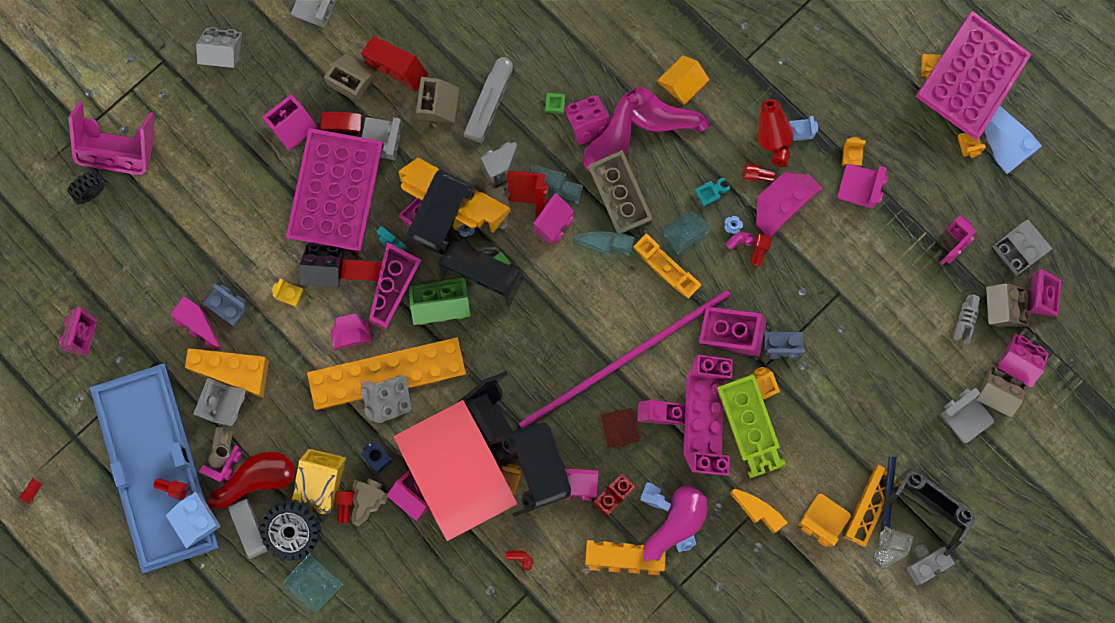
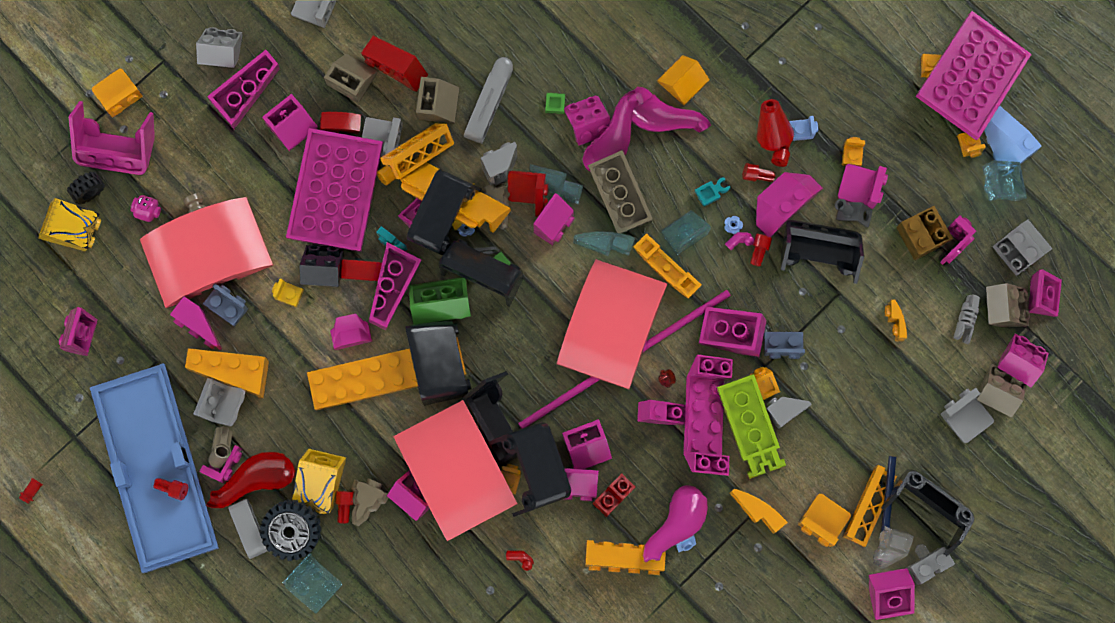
(69, 225): none -> yellow slope
(116, 92): none -> light orange bracket
(145, 208): none -> dark pink head
(192, 519): light blue slope -> none
(194, 202): none -> dark tan wheel
(205, 250): none -> coral slope
(243, 89): none -> dark pink wedge
(380, 464): dark blue brick -> none
(386, 173): none -> light orange piece
(386, 399): light grey bracket -> none
(414, 145): none -> light orange fence
(437, 361): none -> black windscreen
(587, 445): none -> dark pink slope
(611, 324): none -> coral slope
(619, 428): clear red piece -> none
(652, 497): light blue bracket -> none
(667, 378): none -> clear red plate
(785, 409): none -> light grey slope
(823, 245): none -> black windscreen
(853, 212): none -> dark grey bracket
(892, 593): none -> dark pink slope
(895, 315): none -> light orange slope
(924, 232): none -> pearl gold slope
(1004, 181): none -> clear light blue brick

